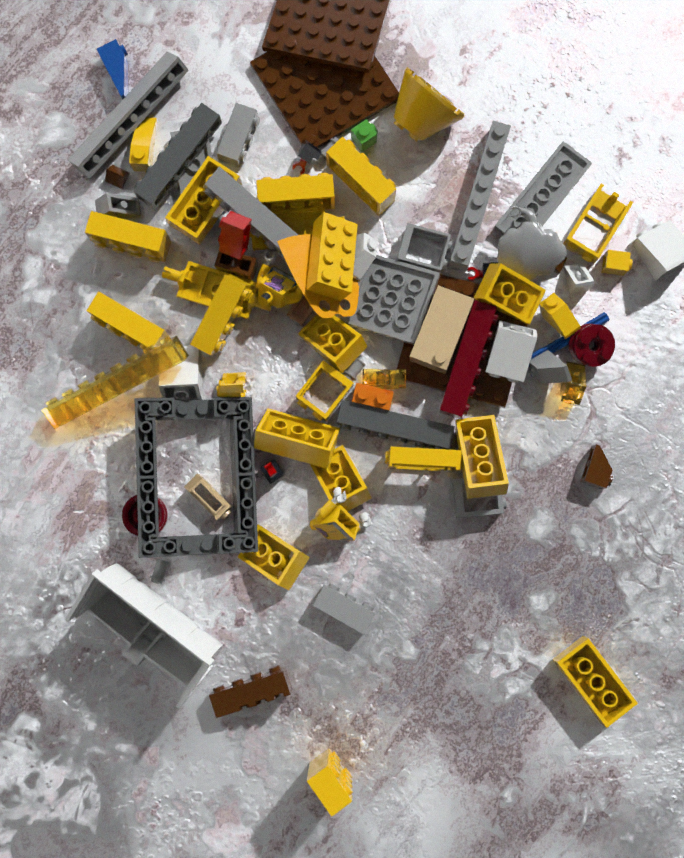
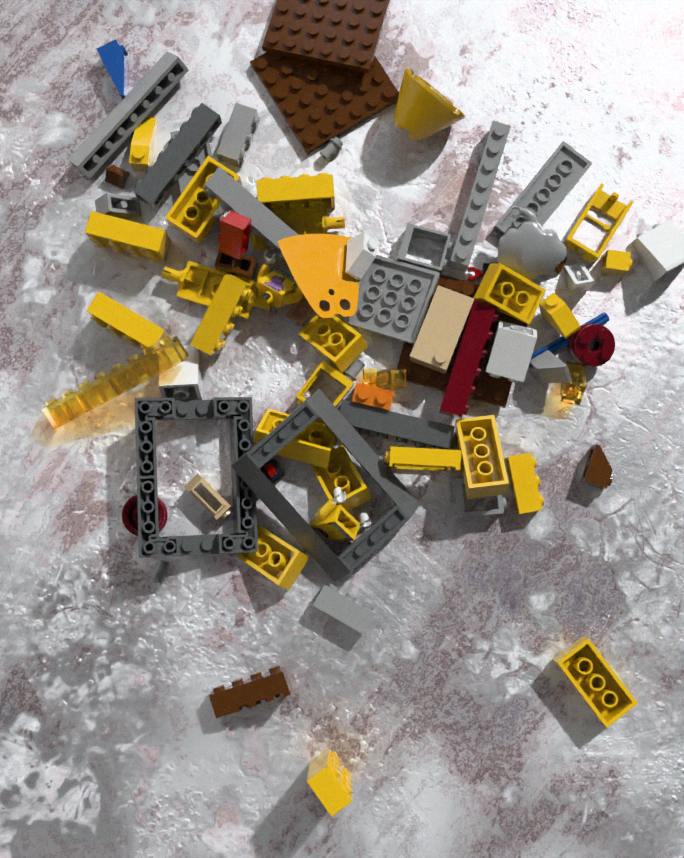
(148, 626): white piece -> none
(232, 385): yellow cylinder -> none
(306, 153): black piece -> none
(332, 257): yellow brick -> none
(361, 176): yellow brick -> none
(364, 135): bright green brick -> none
(390, 519): none -> dark grey slope
(524, 483): none -> yellow brick

